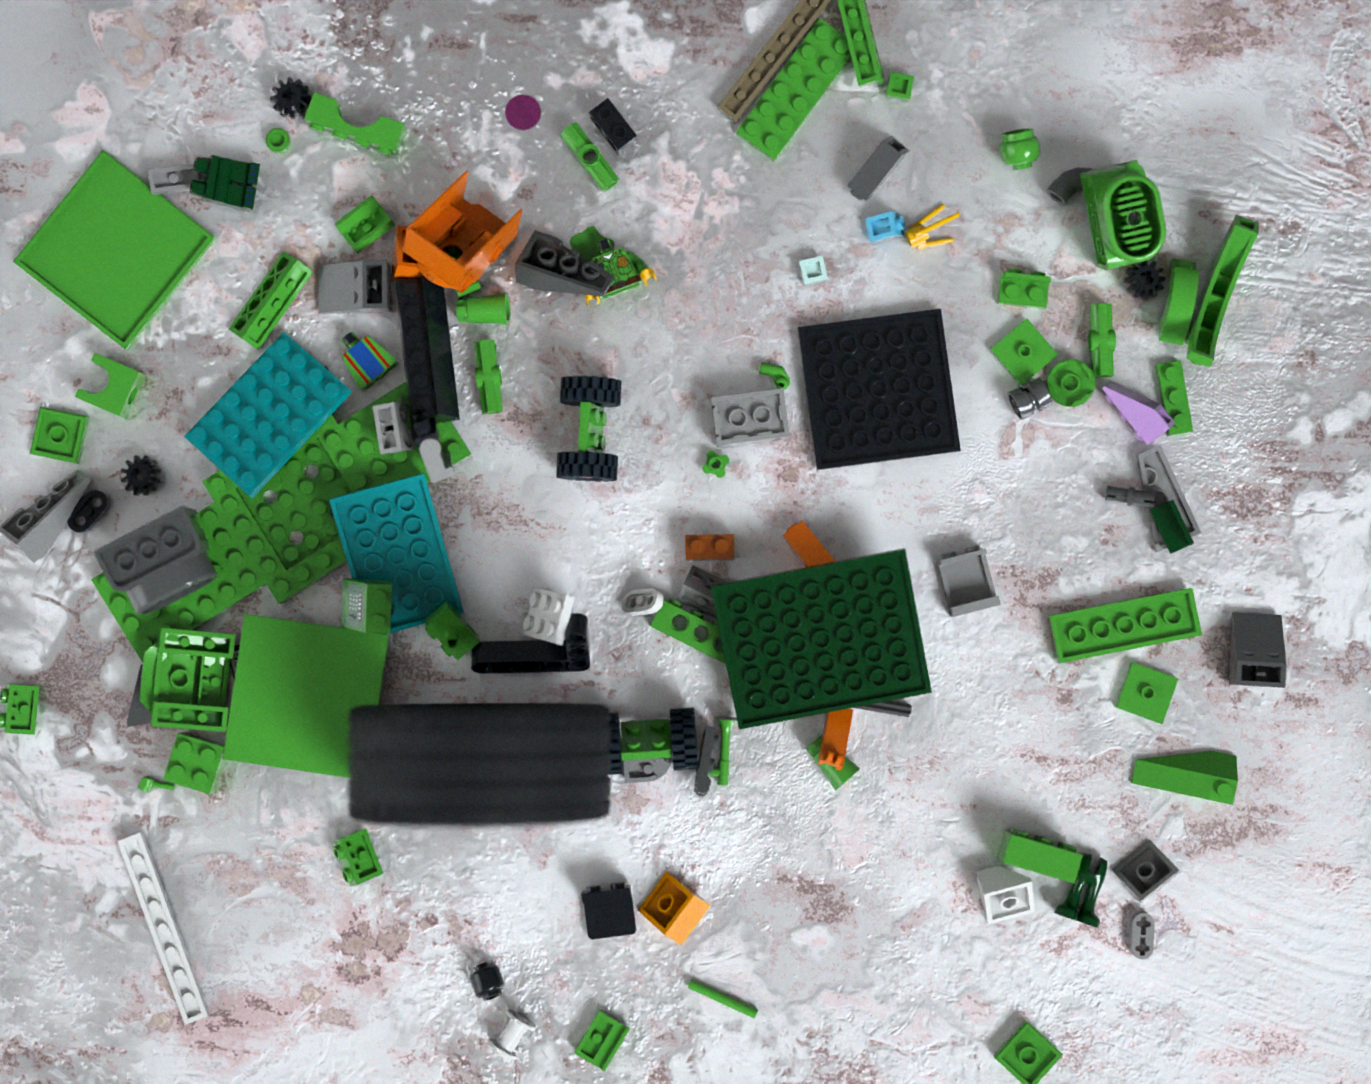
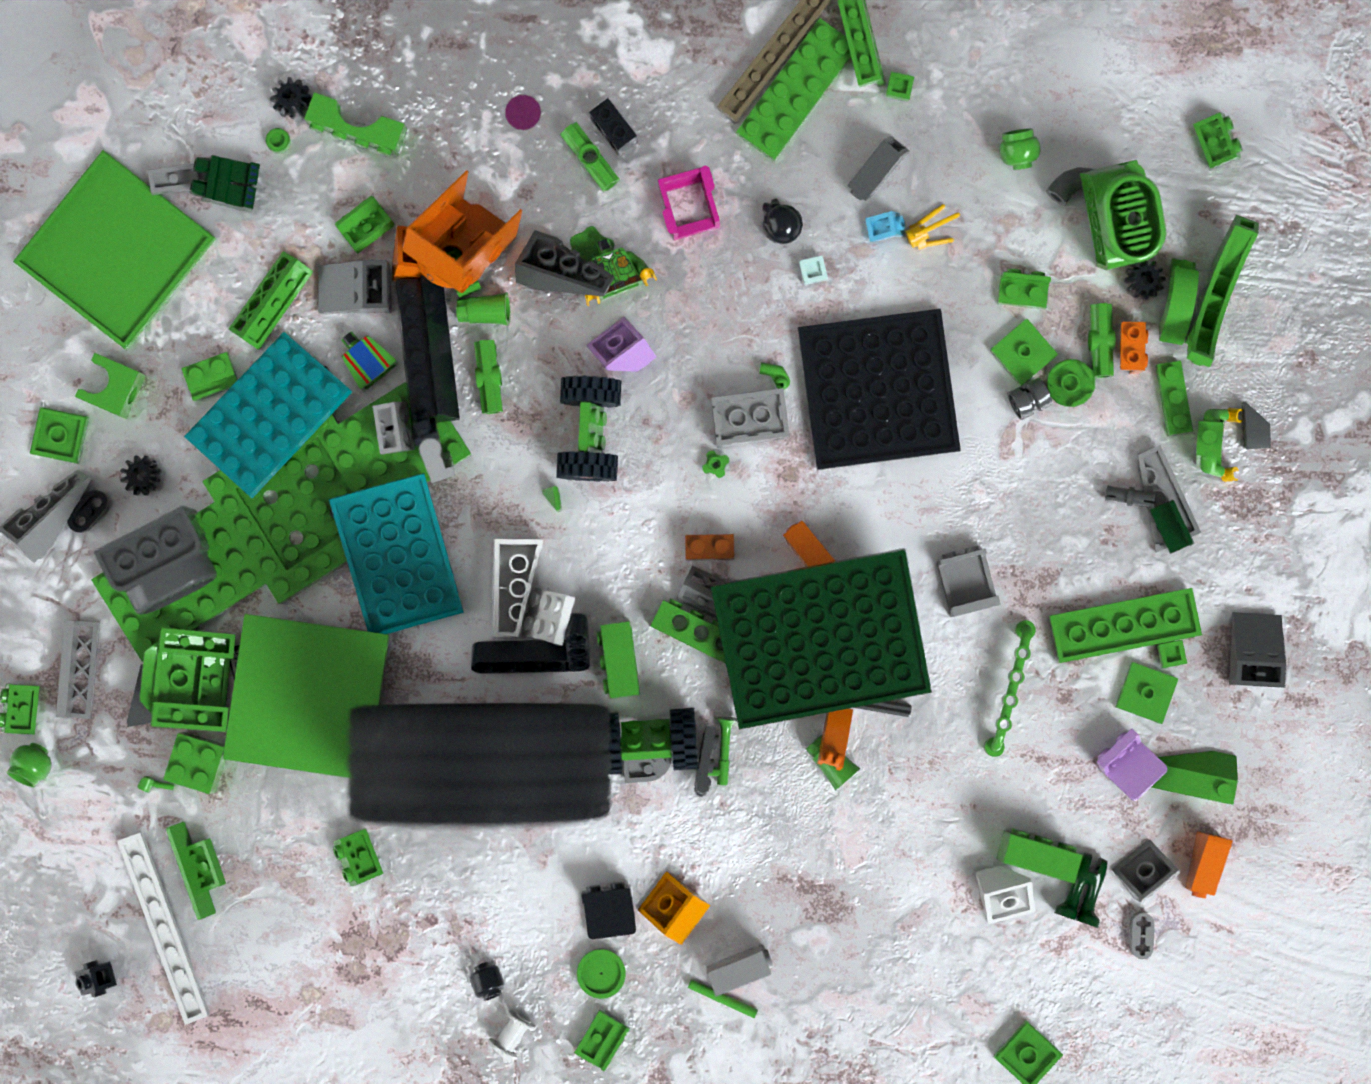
(29, 764): none -> bright green piece
(69, 666): none -> light grey fence
(95, 978): none -> black brick
(198, 868): none -> bright green bracket
(210, 376): none -> bright green plate
(366, 605): bright green slope -> none
(451, 630): bright green brick -> none
(512, 580): none -> white wedge
(553, 496): none -> bright green slope
(598, 984): none -> bright green piece
(618, 660): none -> bright green brick
(622, 348): none -> lavender slope
(642, 601): white plate -> none
(699, 175): none -> dark pink piece
(739, 970): none -> light grey brick
(781, 222): none -> black hat
(1025, 631): none -> bright green bar
(1131, 765): none -> lavender bracket
(1132, 347): none -> orange bracket
(1144, 414): lavender slope -> none
(1172, 654): none -> bright green plate
(1207, 863): none -> orange slope
(1210, 442): none -> bright green torso
(1218, 139): none -> bright green bracket
(1256, 429): none -> dark grey slope

